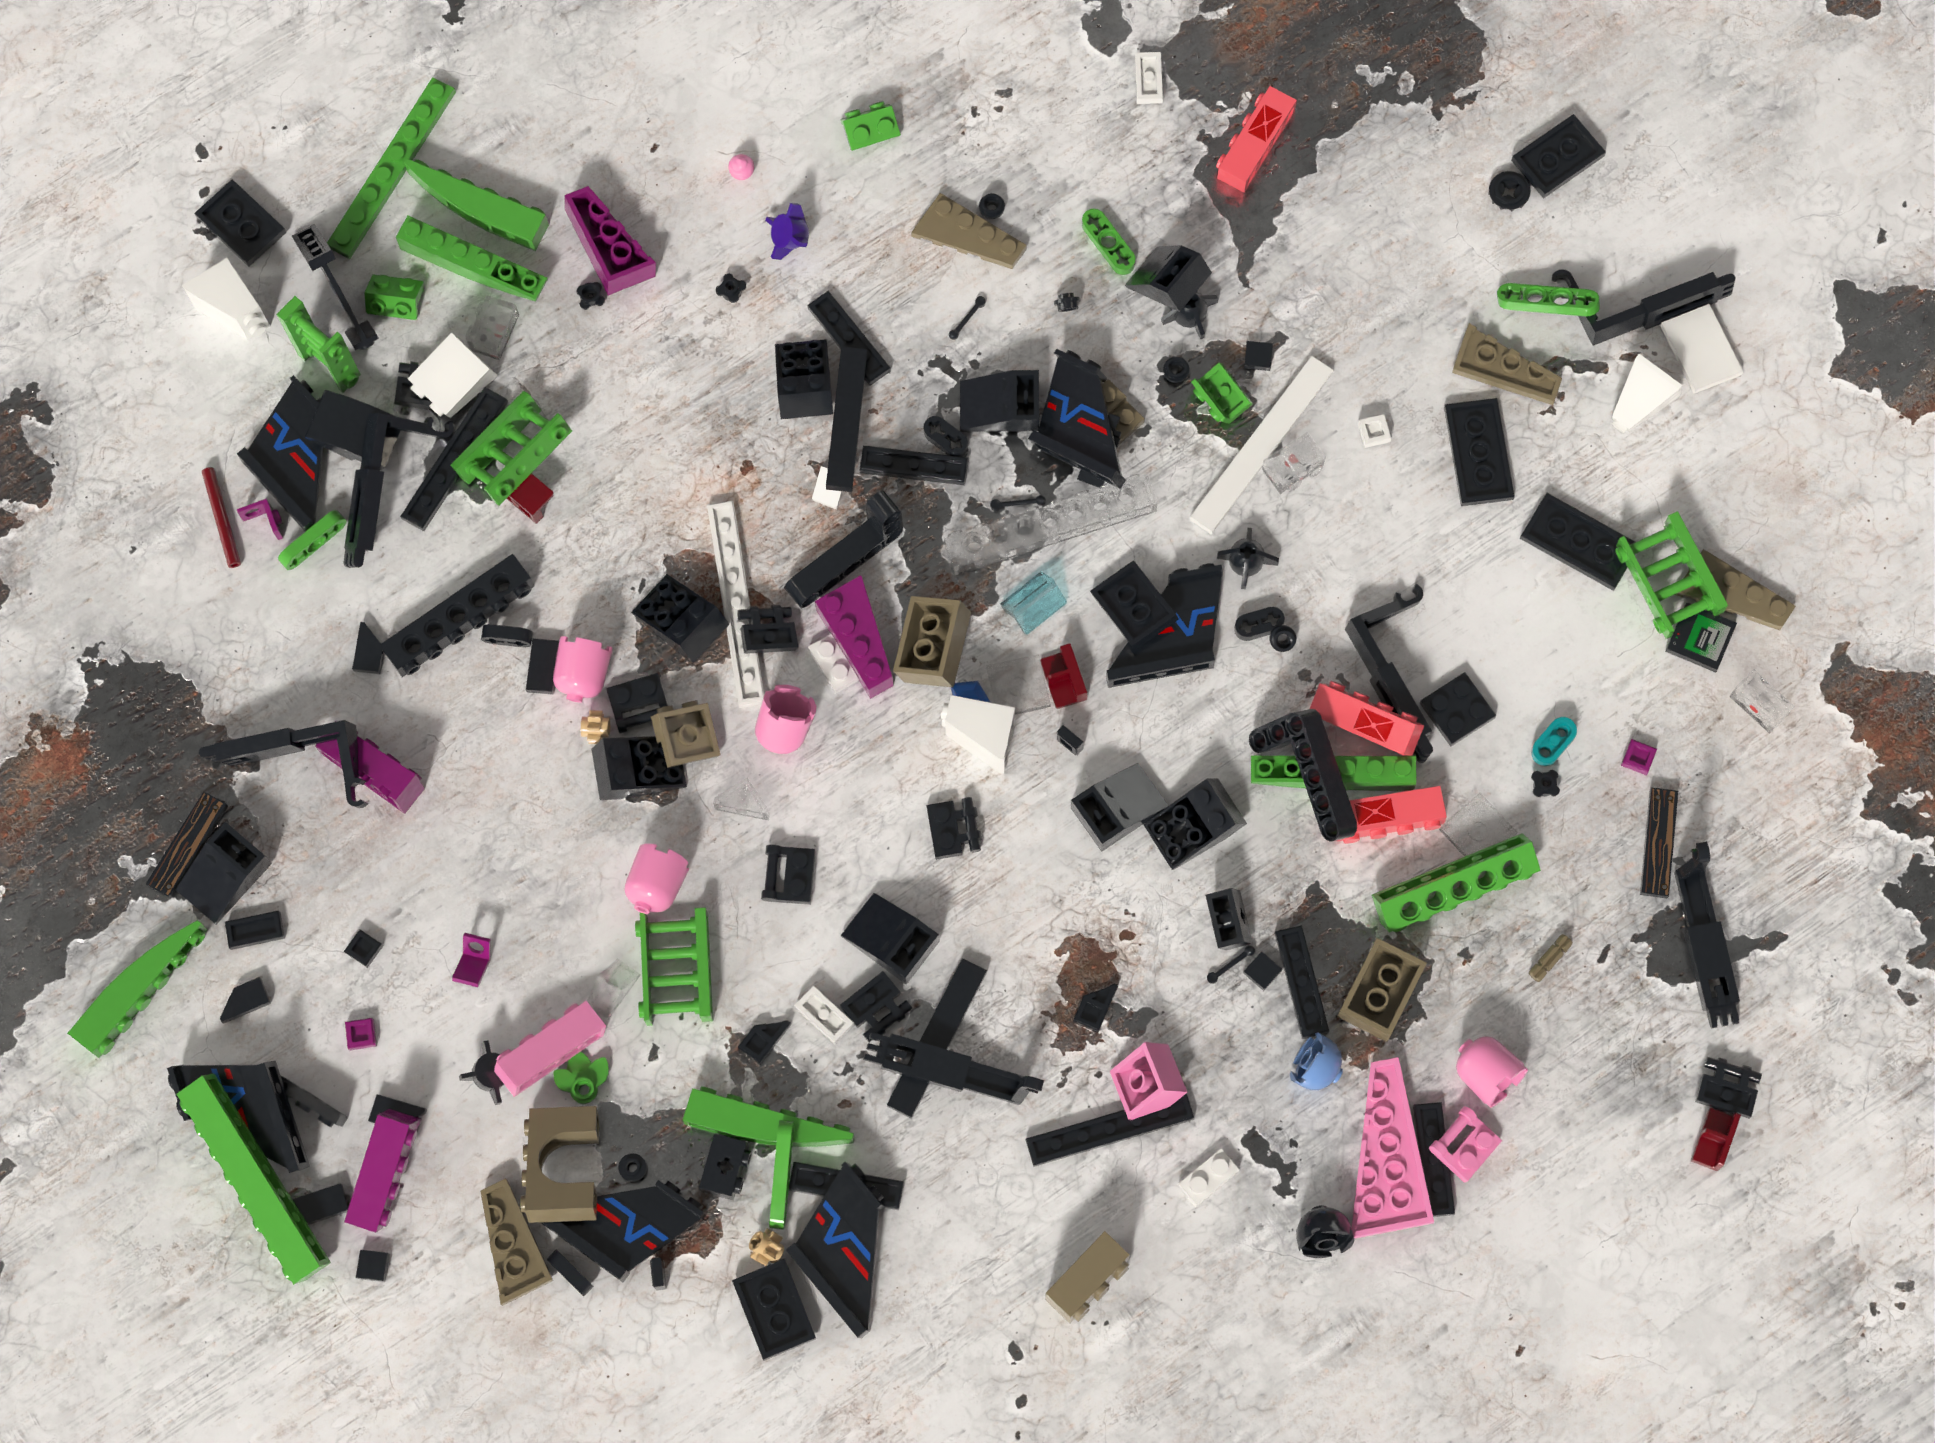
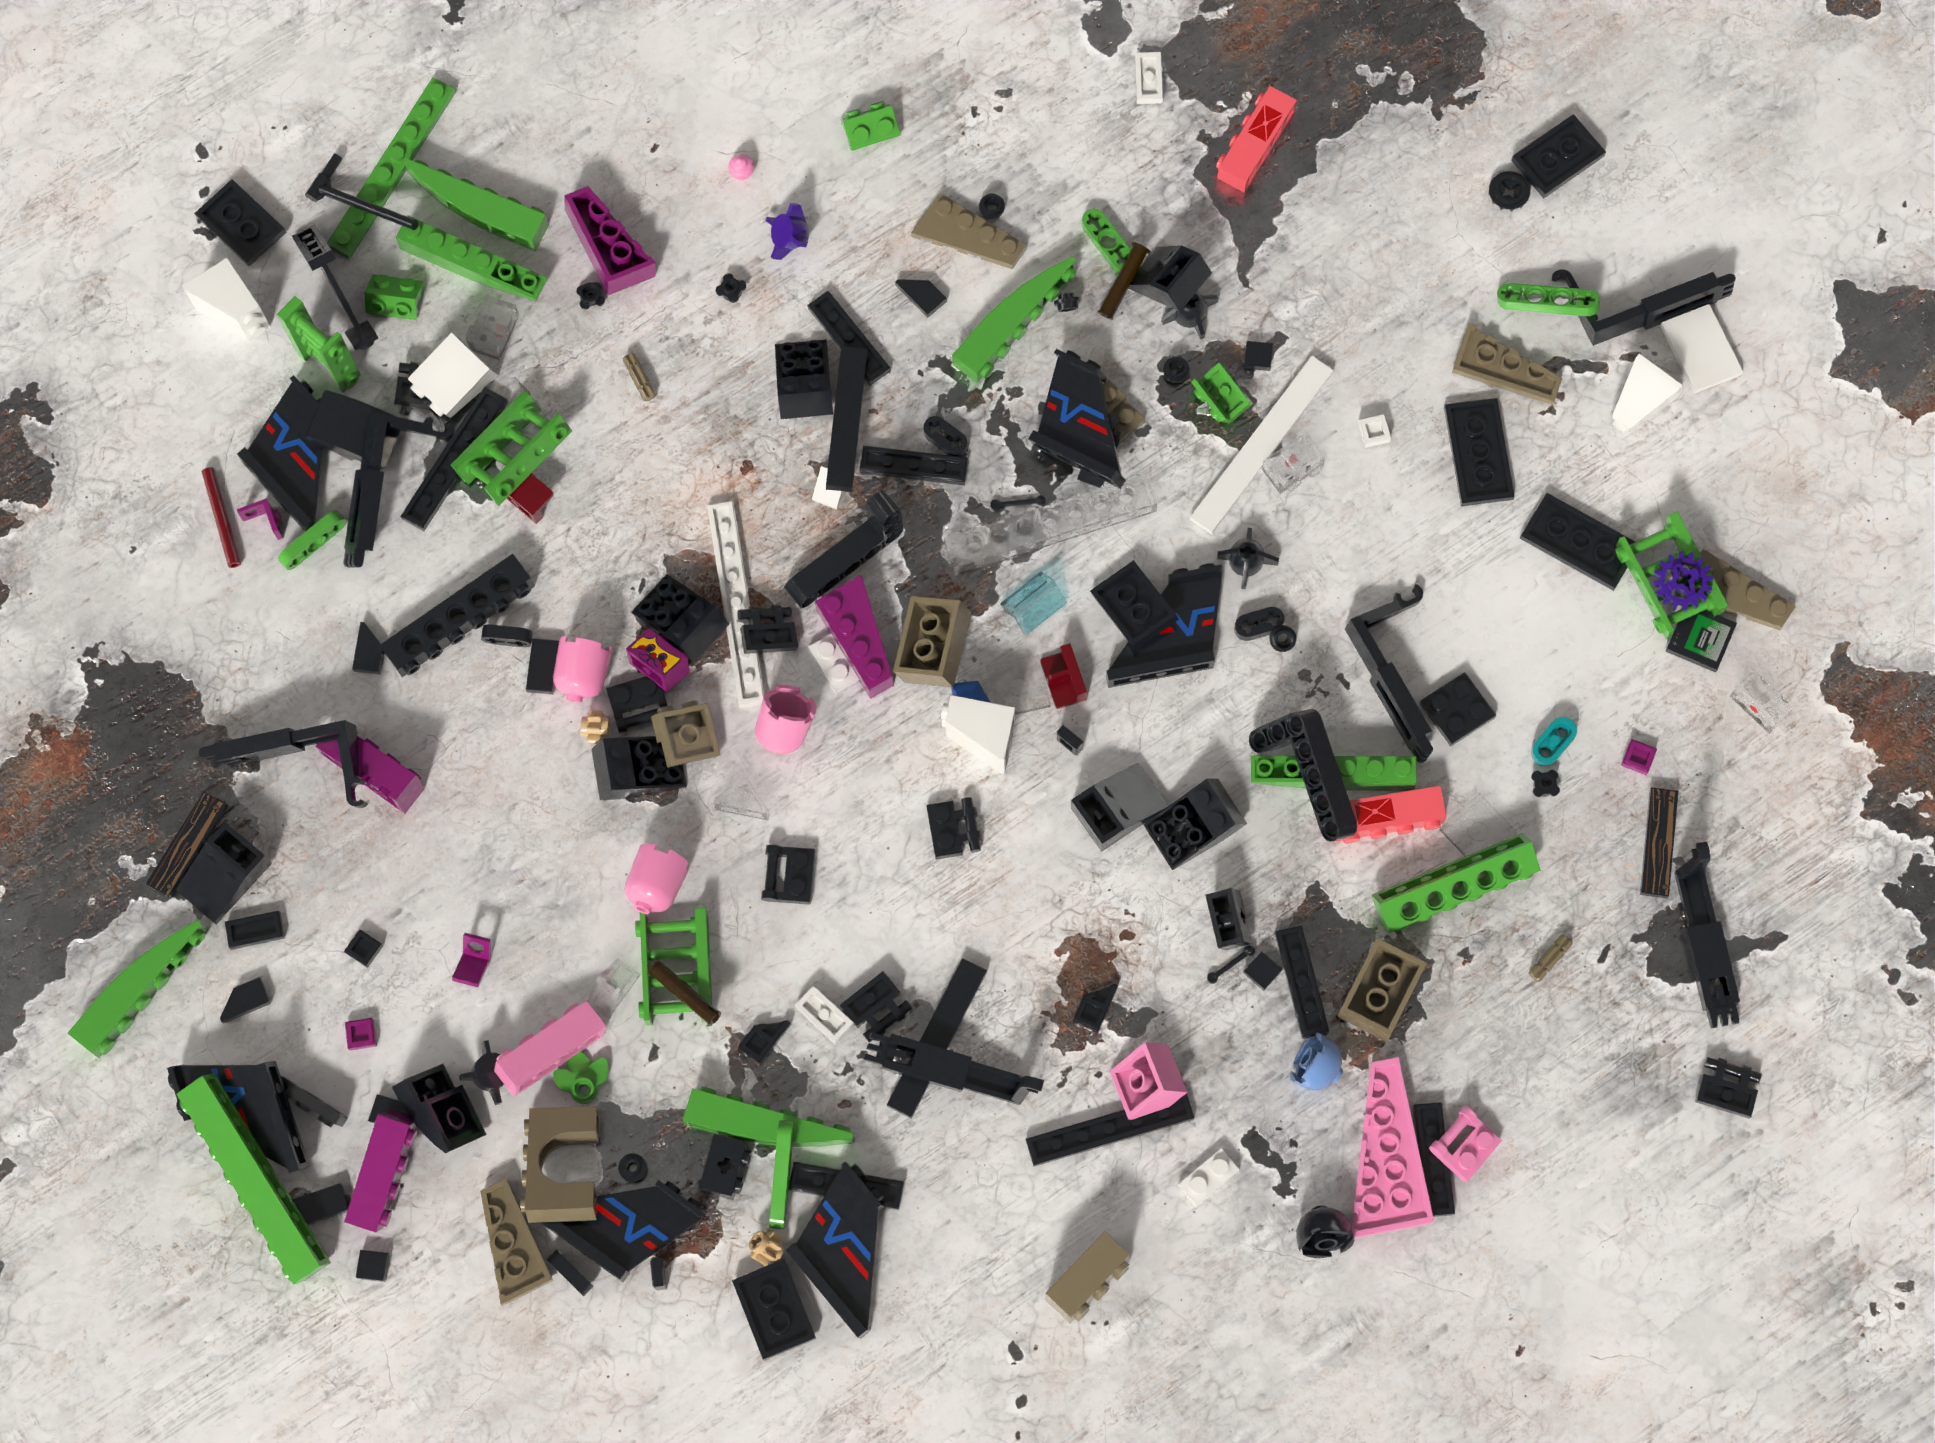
(322, 187): none -> black bar
(439, 1108): none -> black slope
(639, 377): none -> dark tan axle
(658, 659): none -> magenta brick
(684, 992): none -> dark brown pin
(891, 937): black slope -> none
(922, 295): none -> black tile
(979, 303): black hinge -> none
(1000, 402): black slope -> none
(1009, 321): none -> bright green slope
(1123, 280): none -> dark brown pin
(1367, 719): coral brick -> none
(1489, 1069): bright pink cylinder -> none
(1677, 571): none -> dark purple gear
(1715, 1139): dark red panel -> none

